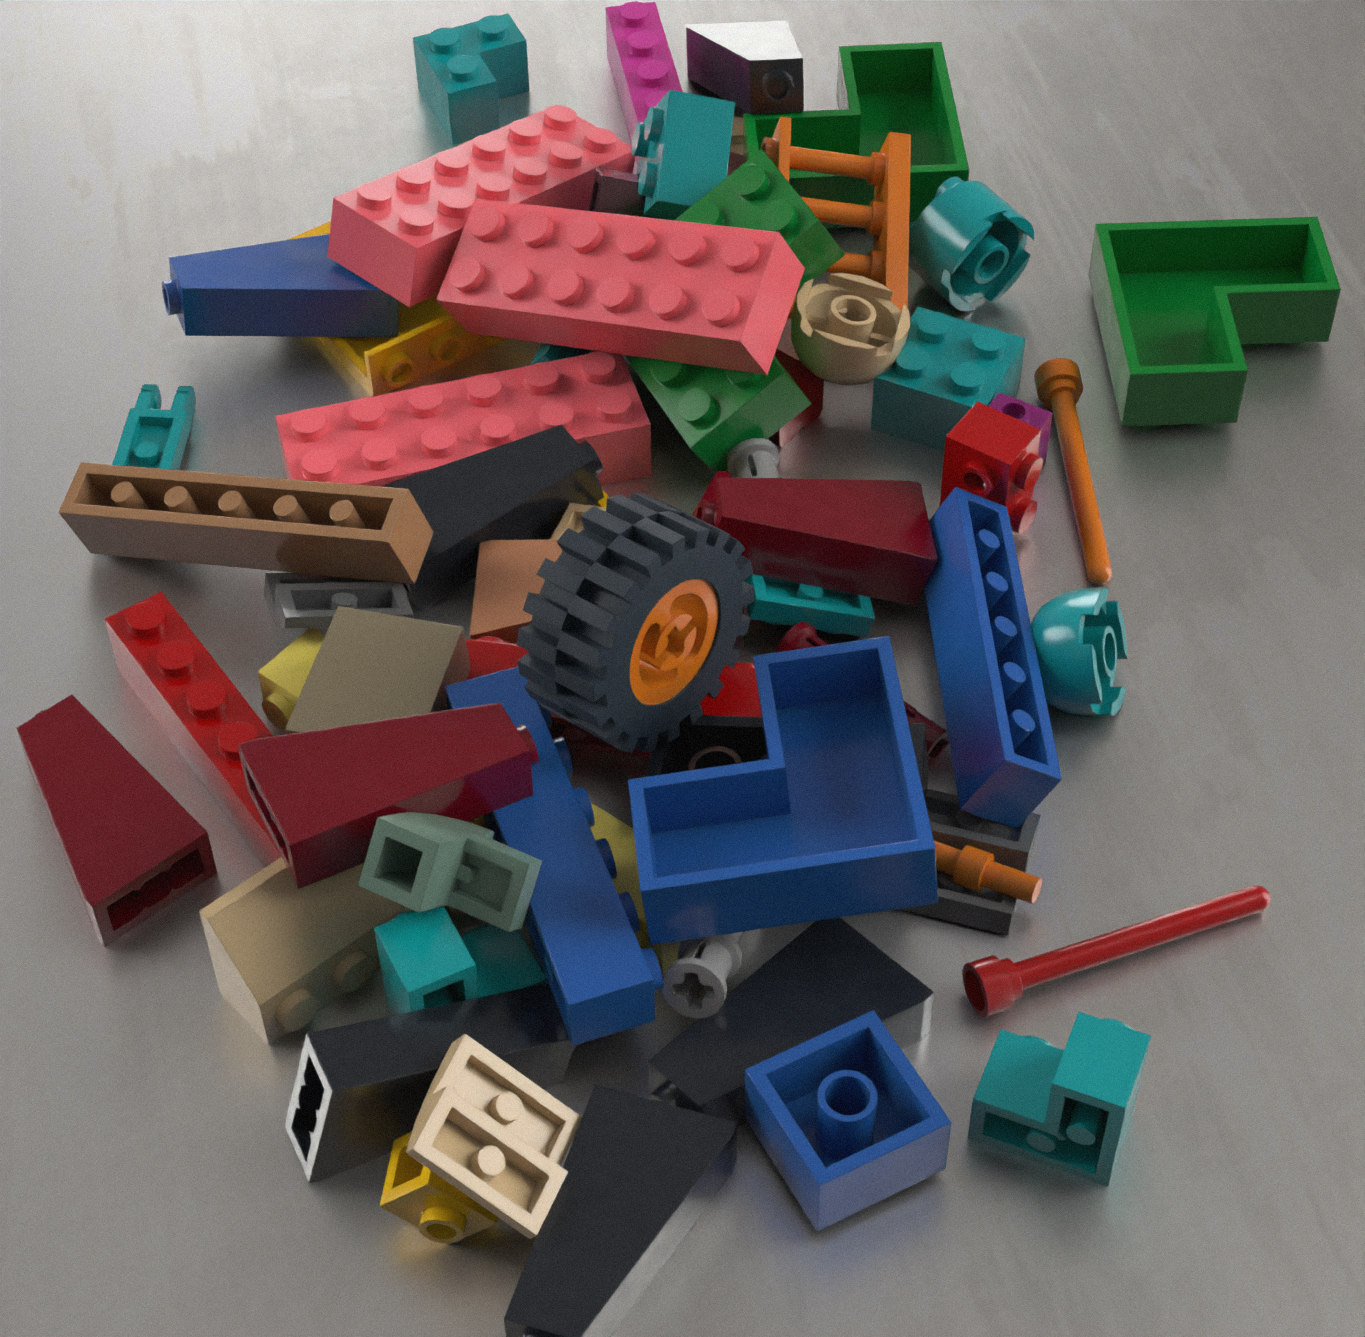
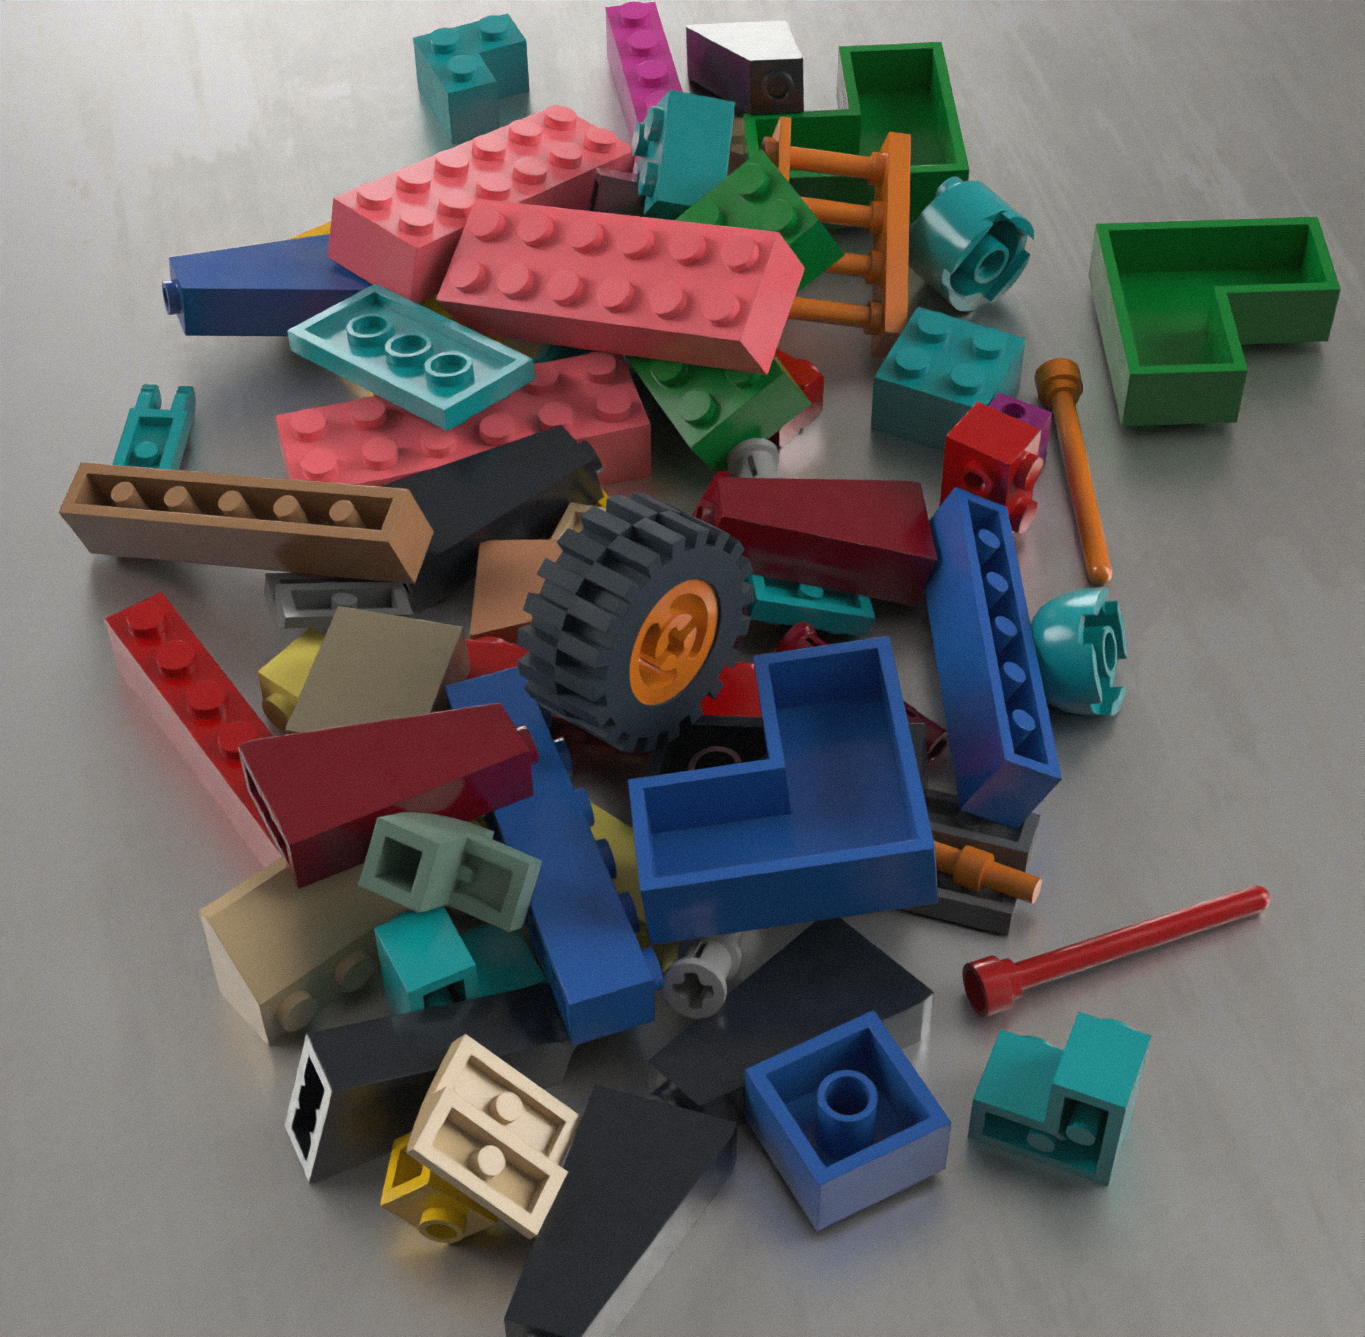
(115, 823): dark red slope -> none
(412, 356): none -> teal plate
(847, 329): tan cylinder -> none

